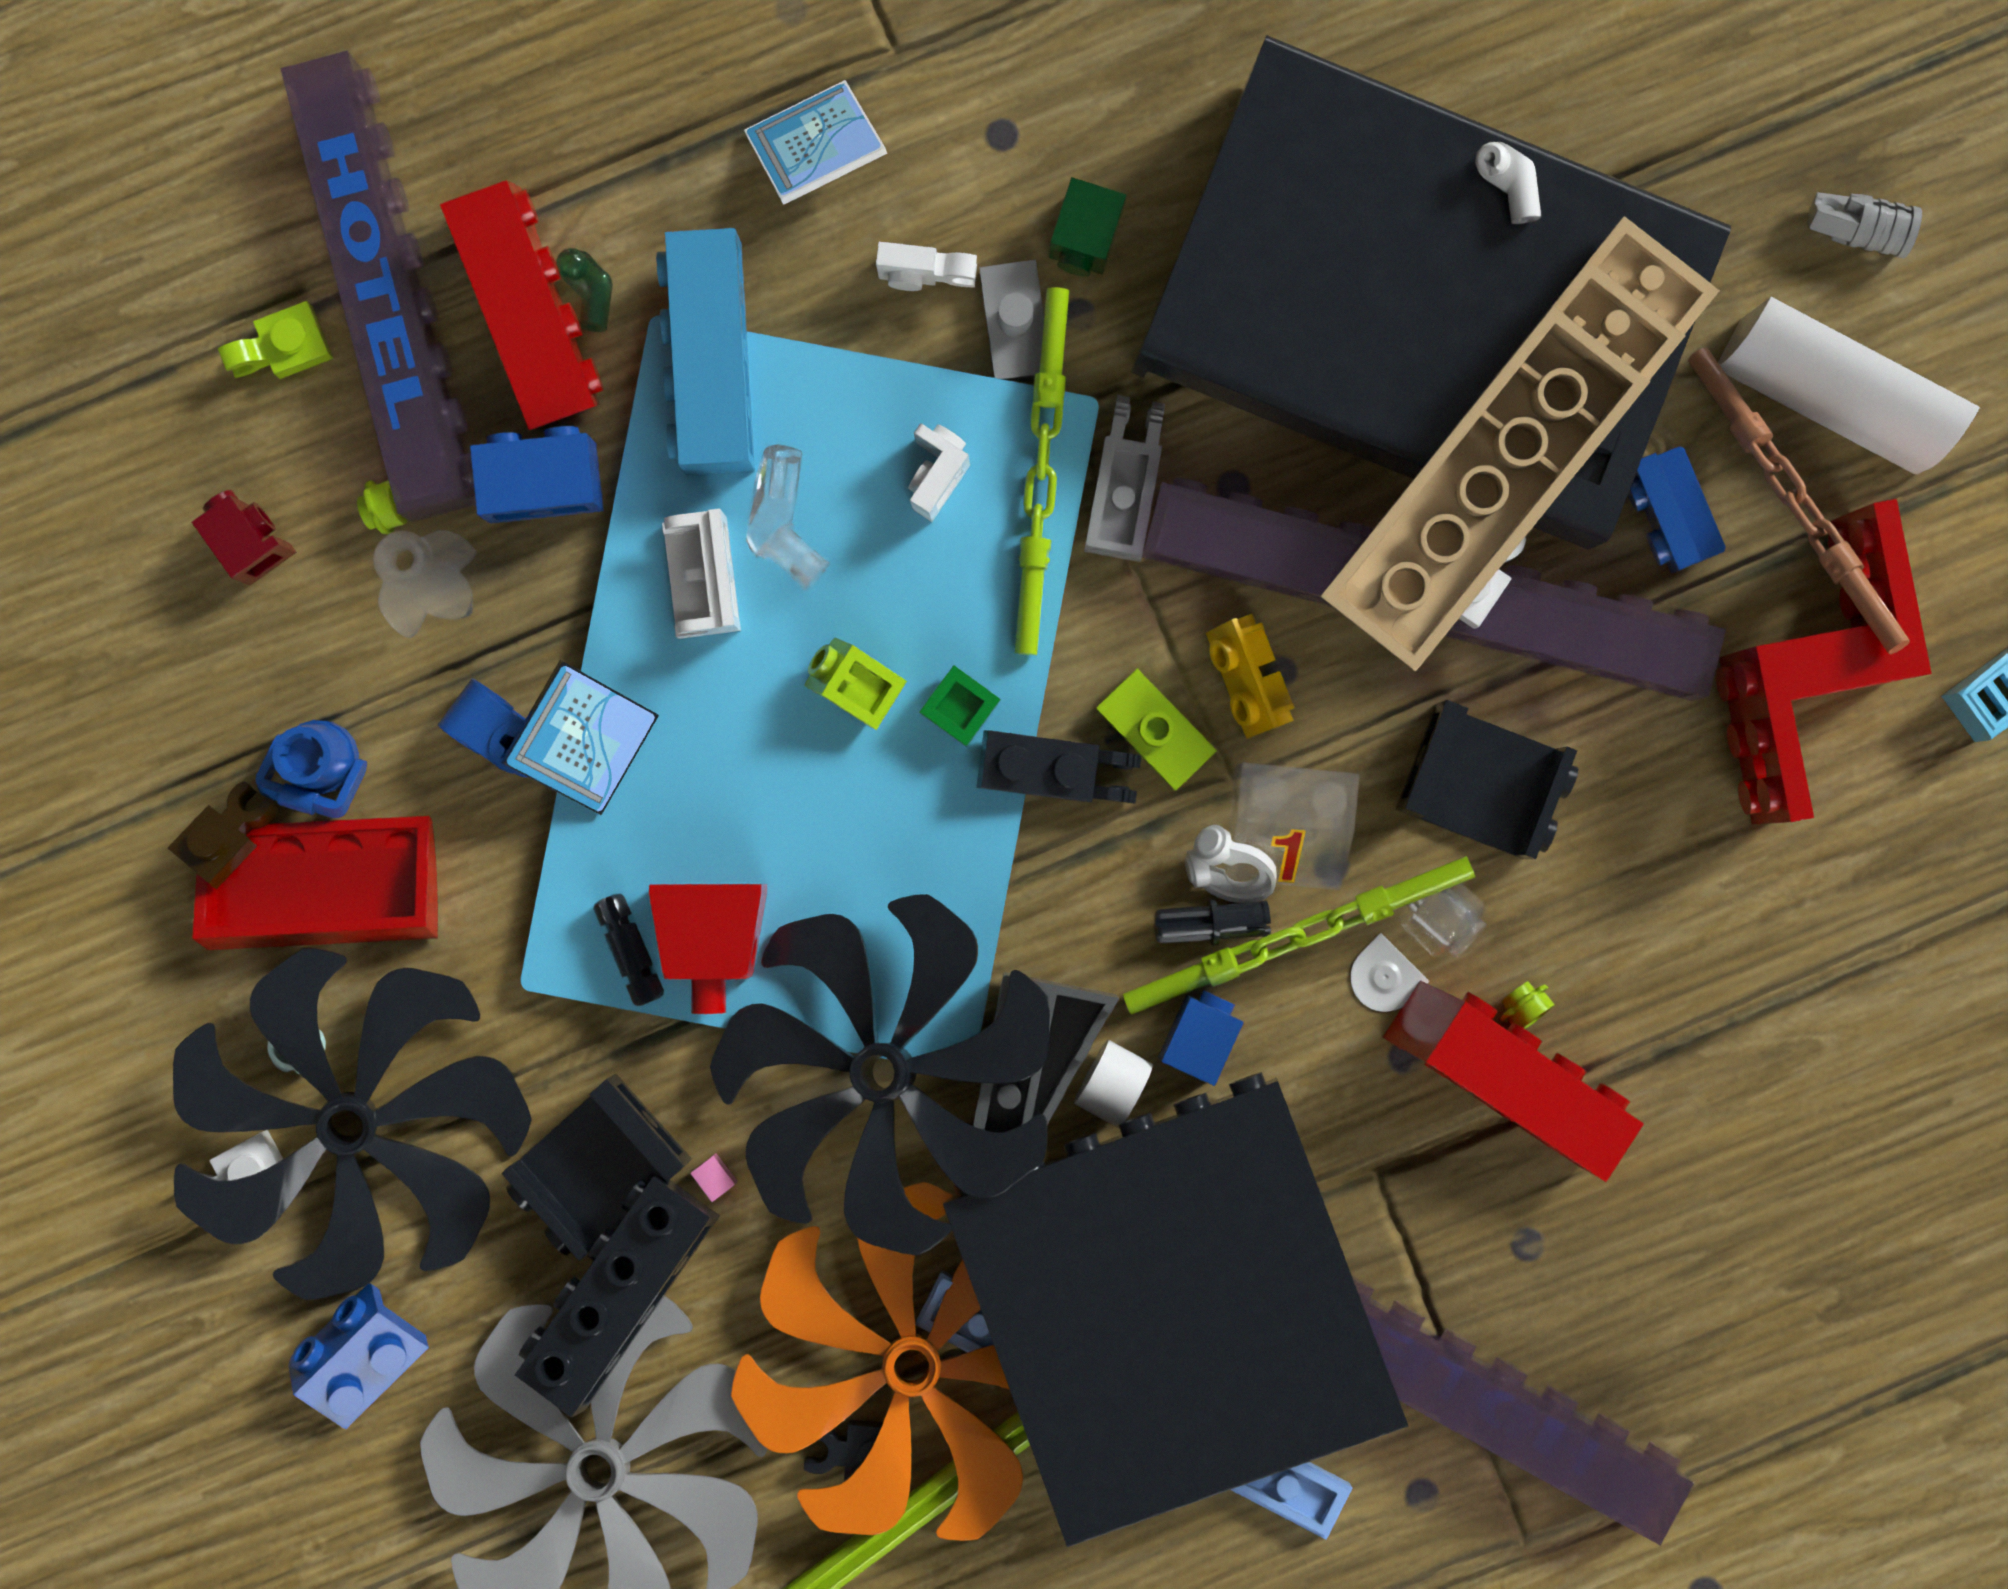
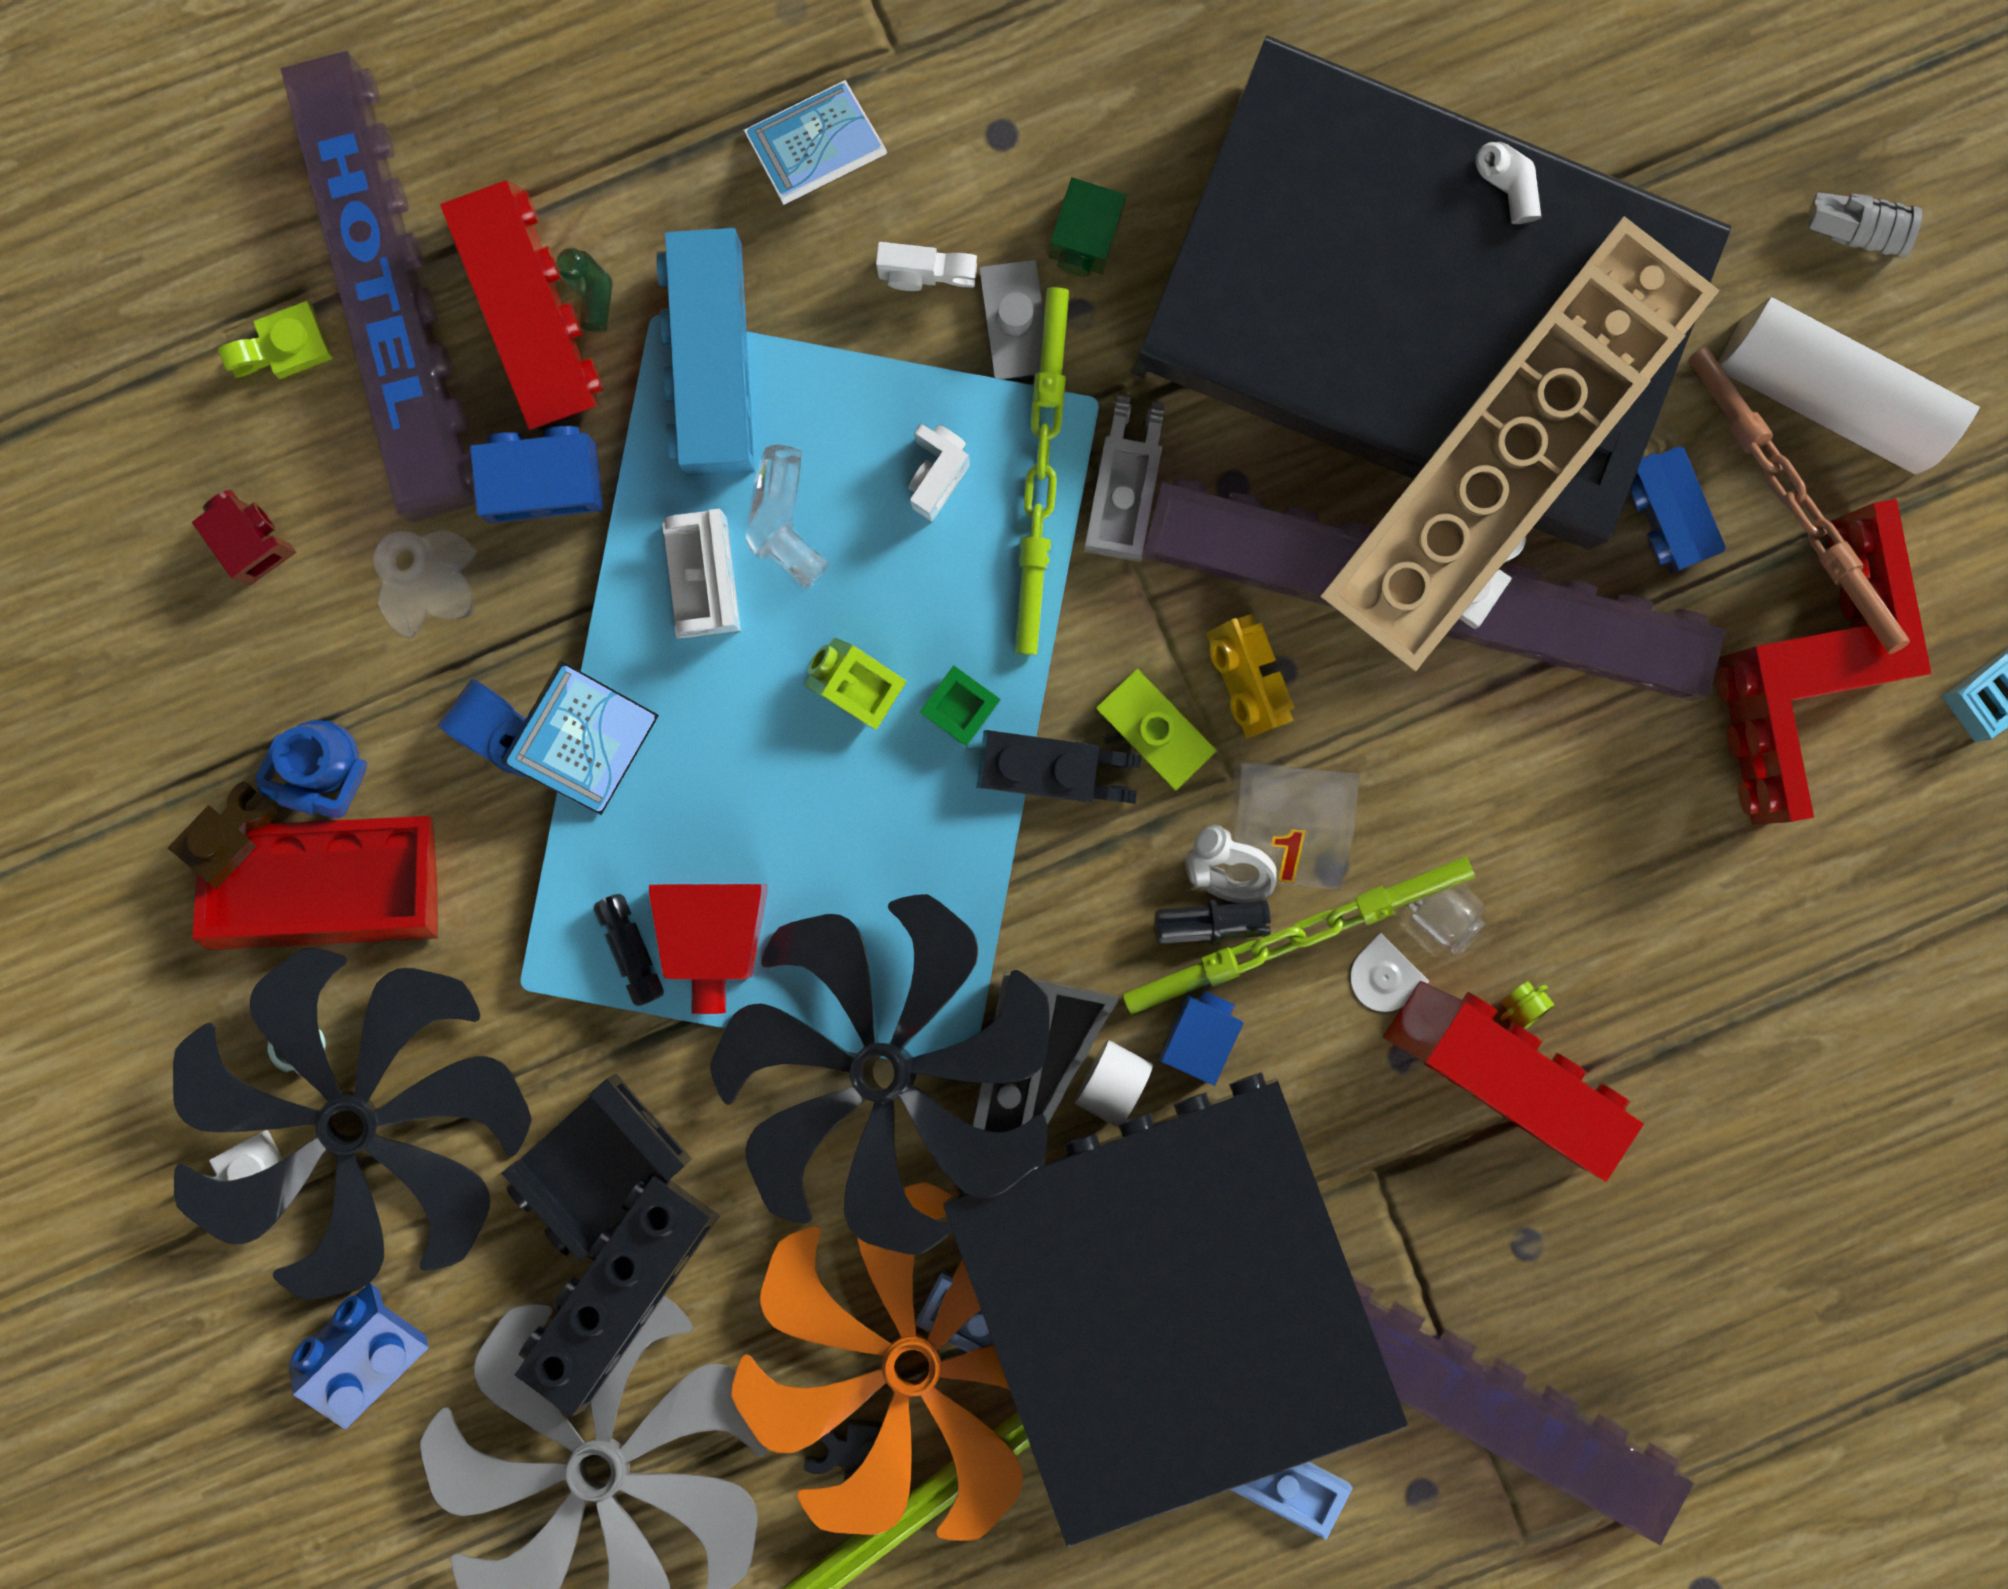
(378, 507): lime plate -> none
(714, 1177): bright pink piece -> none
(1487, 782): black panel -> none

